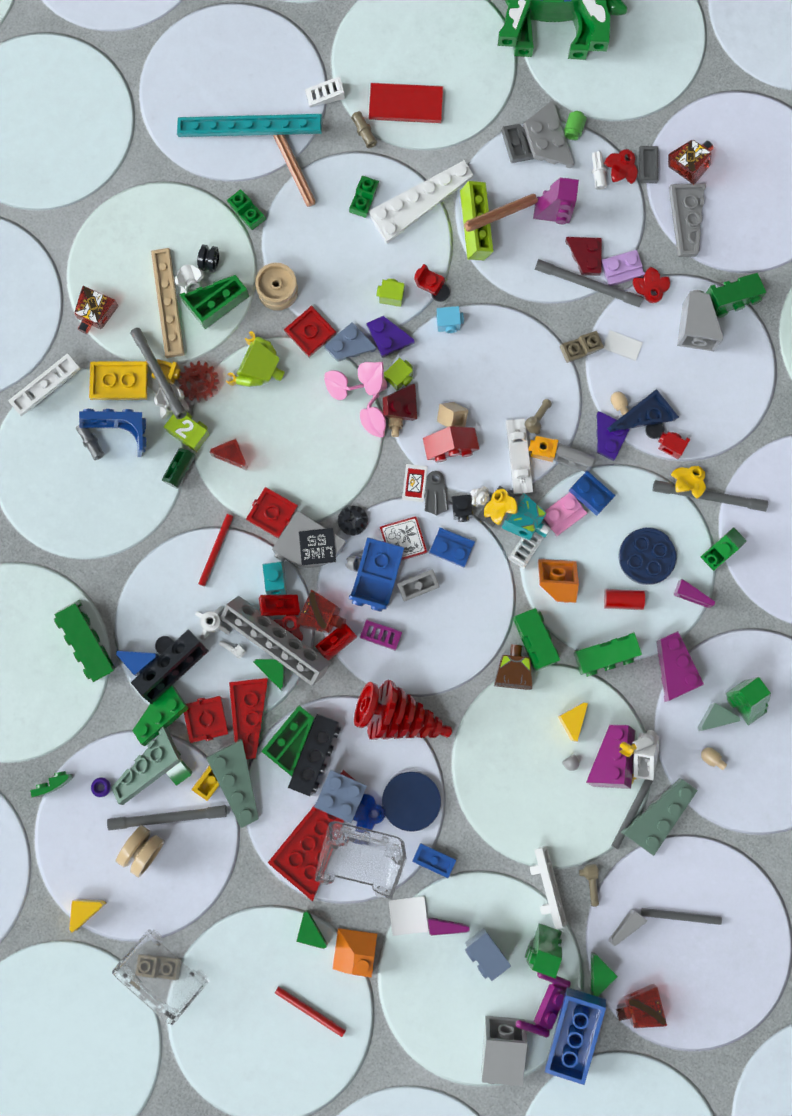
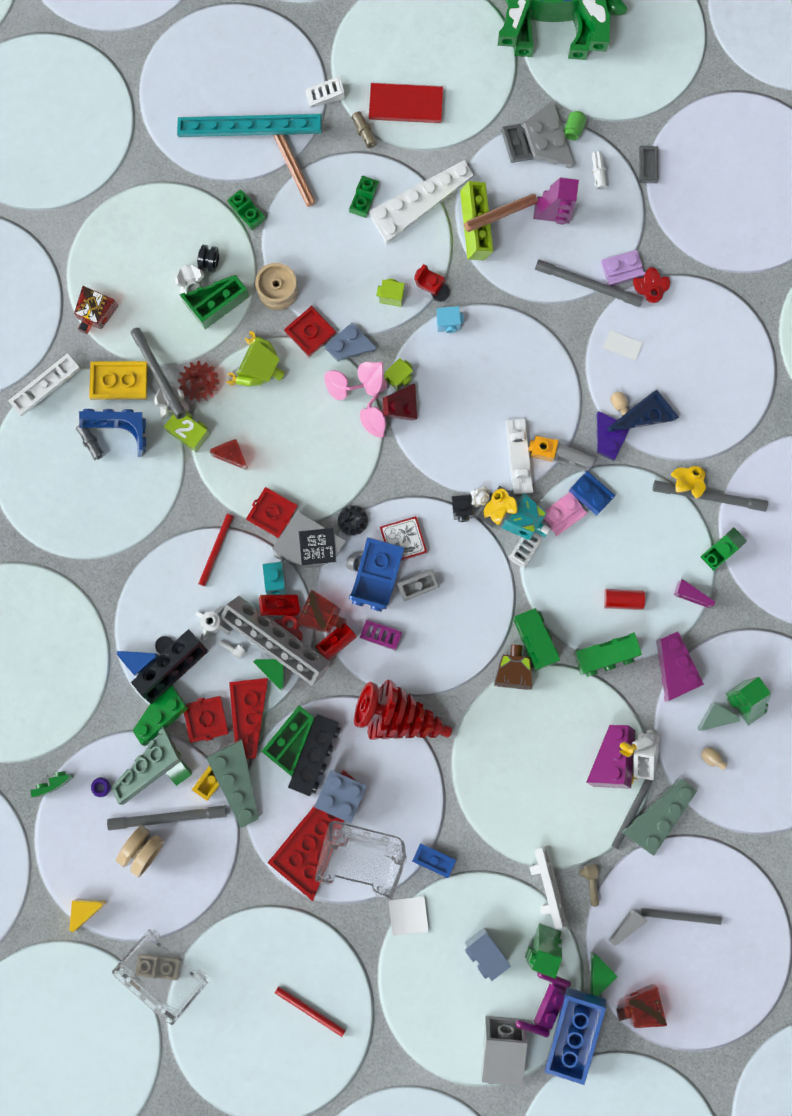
(84, 641): green wedge -> none
(167, 303): tan tile -> none
(170, 370): yellow bracket -> none
(178, 467): dark green brick -> none
(310, 933): green slope -> none
(355, 952): orange slope -> none
(364, 812): clear blue plate -> none
(388, 336): dark purple wing -> none
(395, 425): tan cylinder -> none
(411, 801): dark blue tile -> none
(414, 483): sticker -> none
(435, 494): dark grey piece -> none
(442, 927): magenta slope -> none
(451, 443): brick -> none
(451, 547): blue plate -> none
(452, 415): tan panel -> none
(533, 423): dark tan piece -> none
(559, 579): orange slope -> none
(571, 763): light grey hinge -> none
(573, 720): yellow slope -> none
(581, 347): dark tan slope -> none
(586, 253): dark red wing -> none
(622, 168): red plate -> none
(647, 556): dark blue tile -> none
(654, 431): black piece -> none
(673, 444): red brick -> none
(686, 213): light grey wing -> none
(691, 160): torso -> none
(699, 323): light grey slope -> none
(736, 294): green wedge -> none

